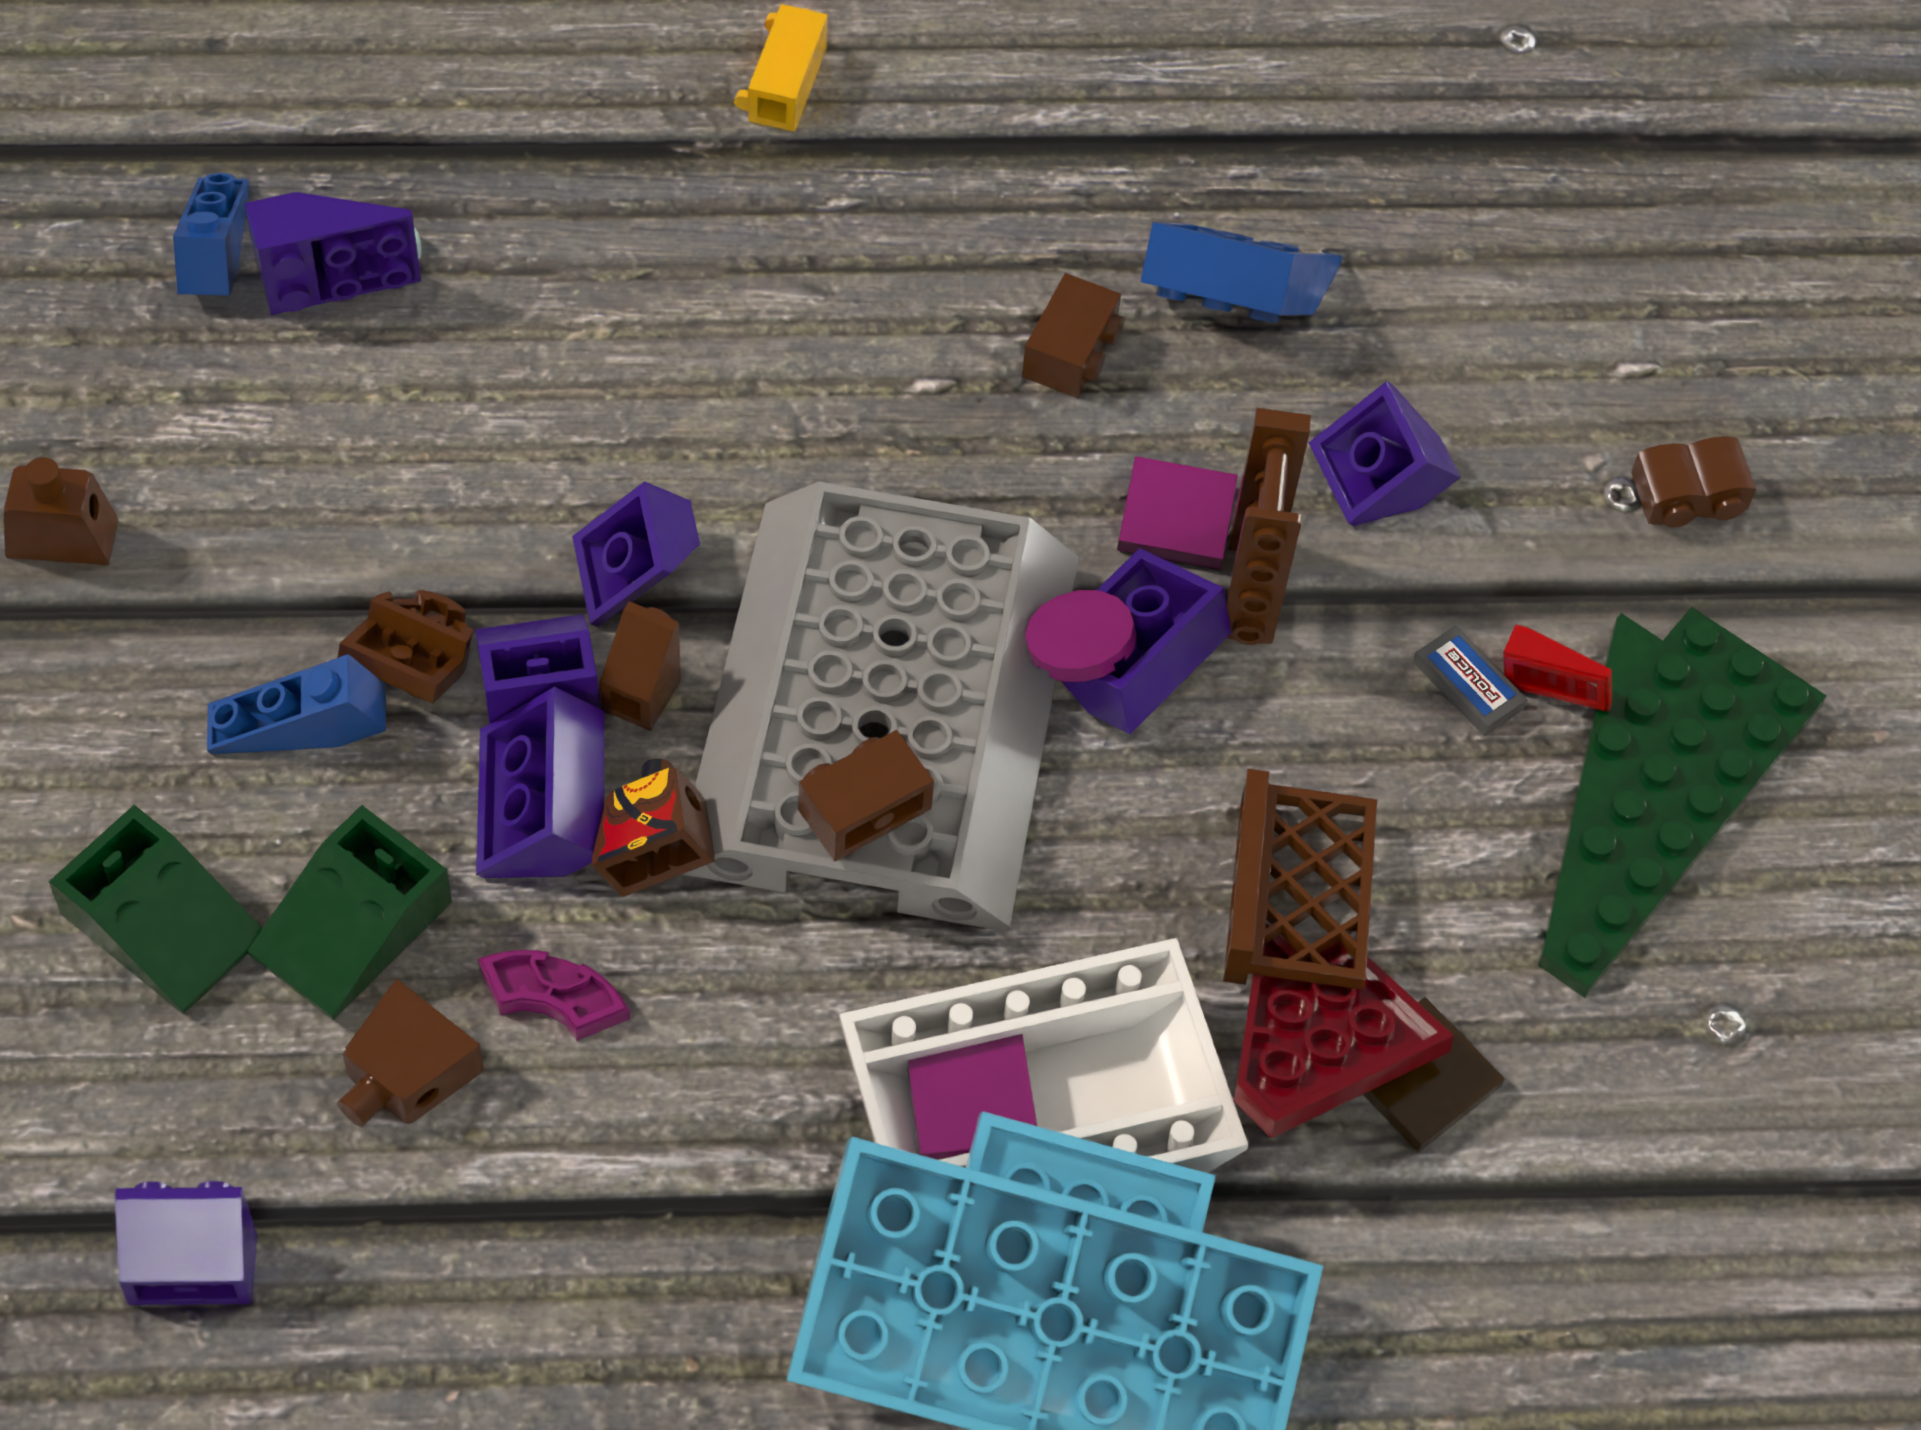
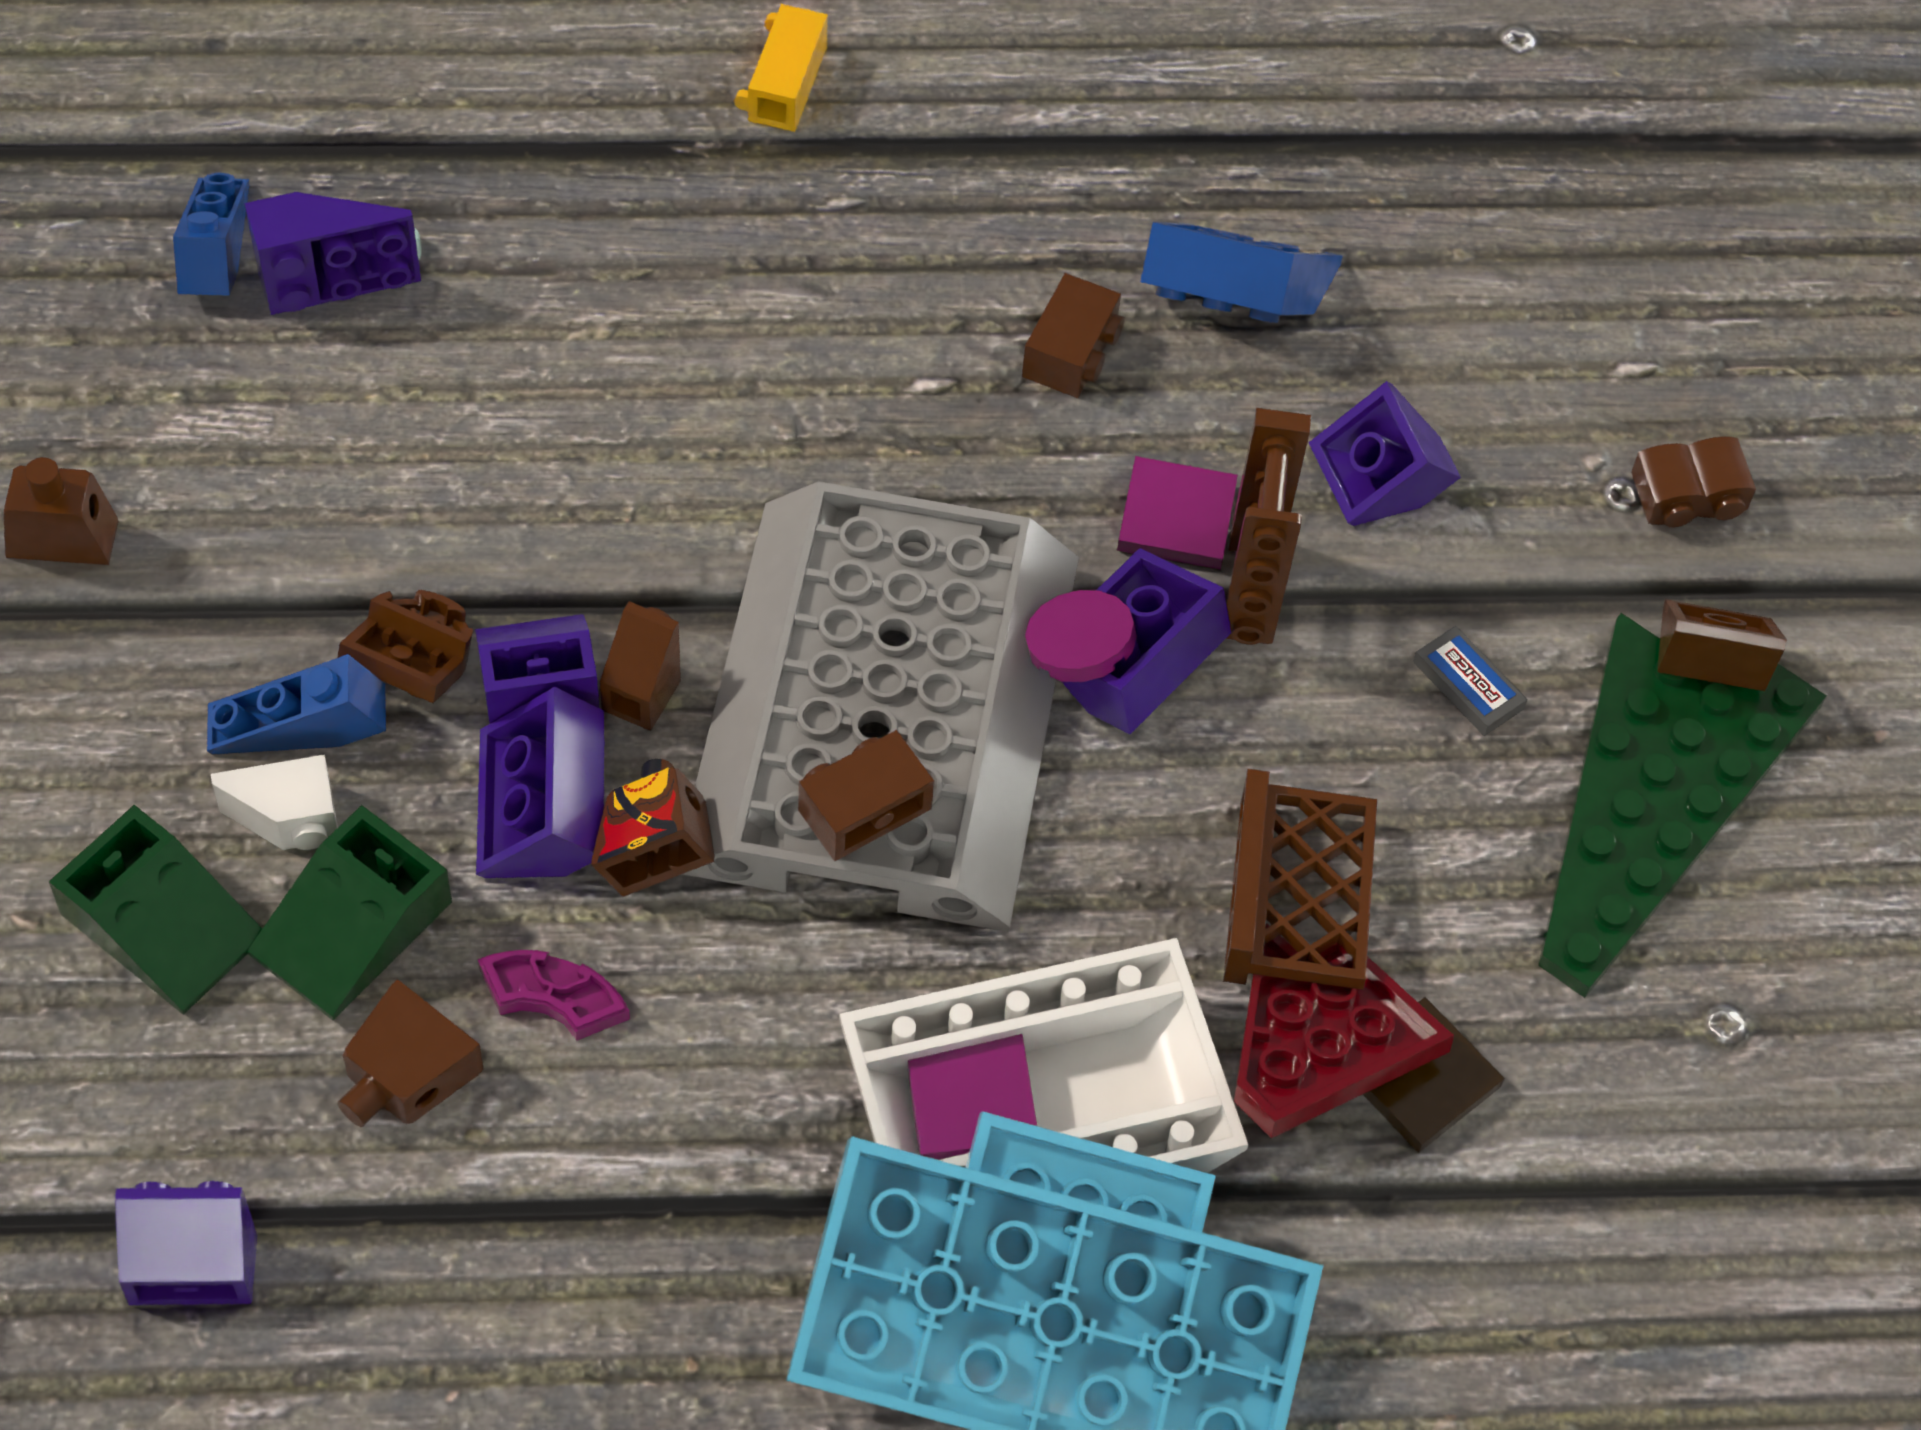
(280, 801): none -> white slope
(633, 548): dark purple slope -> none
(1555, 671): red slope -> none
(1719, 645): none -> reddish brown slope

